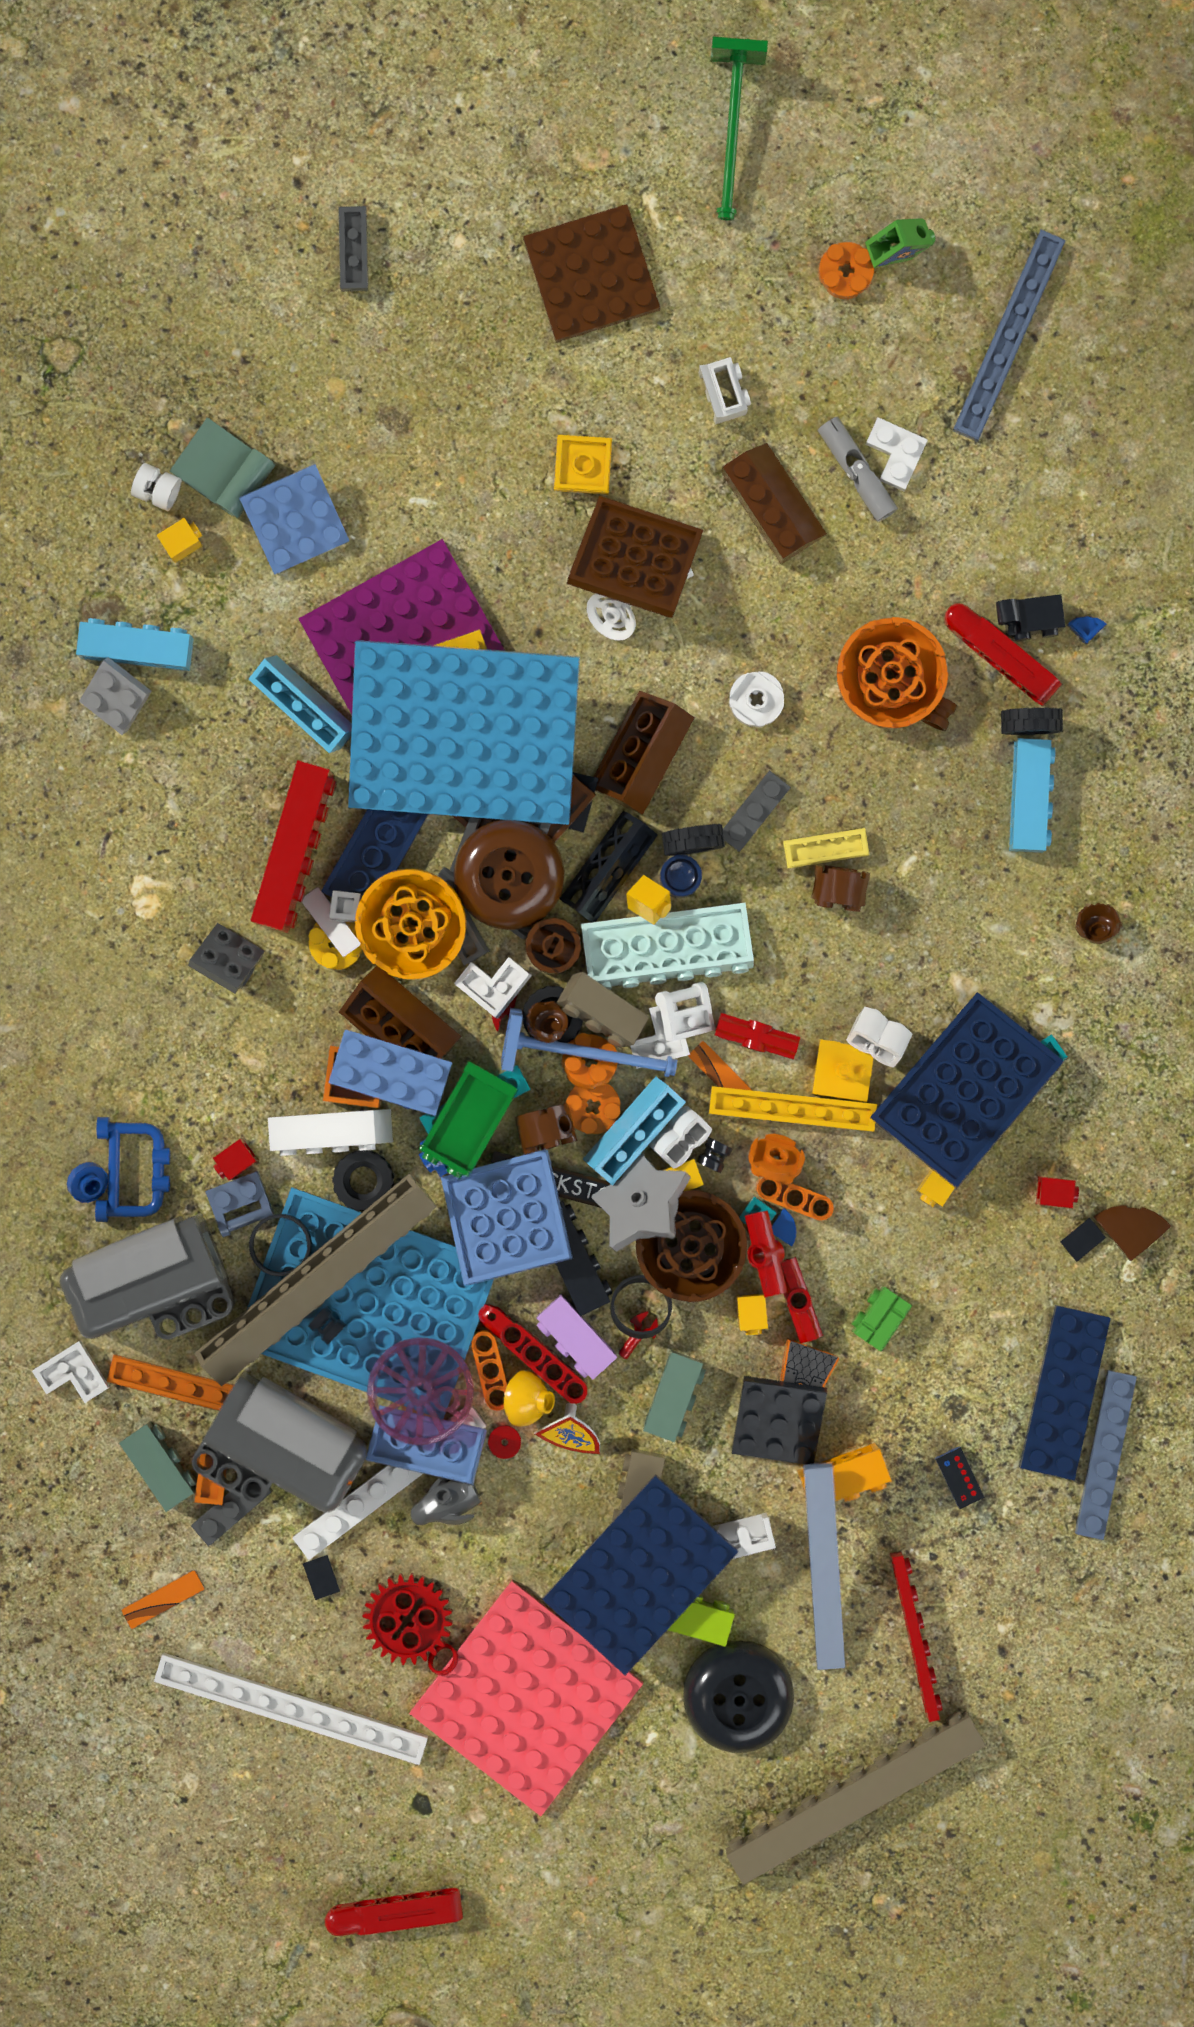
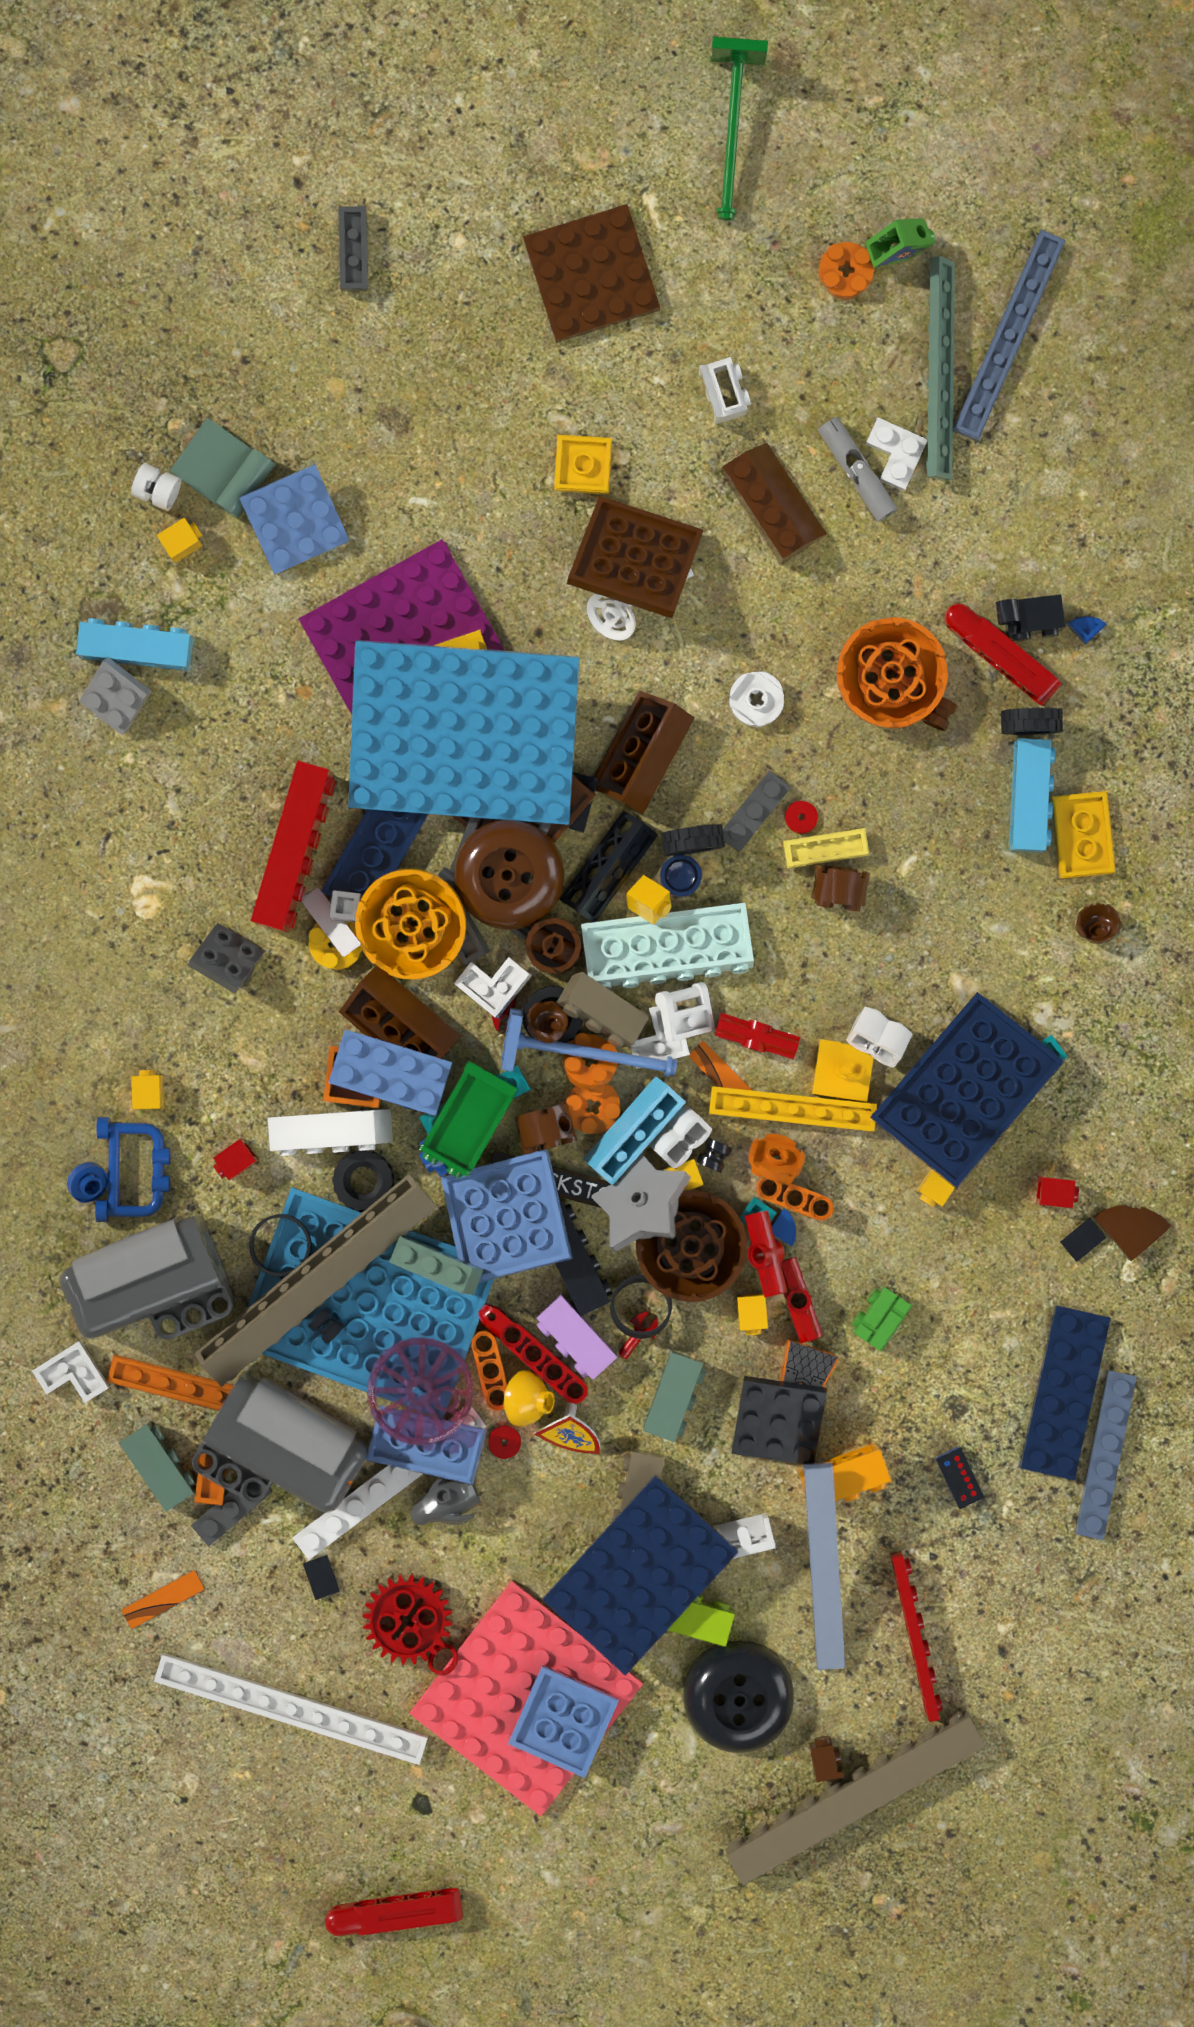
(147, 1090): none -> yellow brick
(236, 1195): sand blue plate -> none
(302, 703): medium azure brick -> none
(436, 1265): none -> sand green brick
(563, 1721): none -> medium blue plate
(801, 826): none -> red wheel
(825, 1758): none -> reddish brown brick
(941, 369): none -> sand green plate
(1083, 835): none -> yellow tile

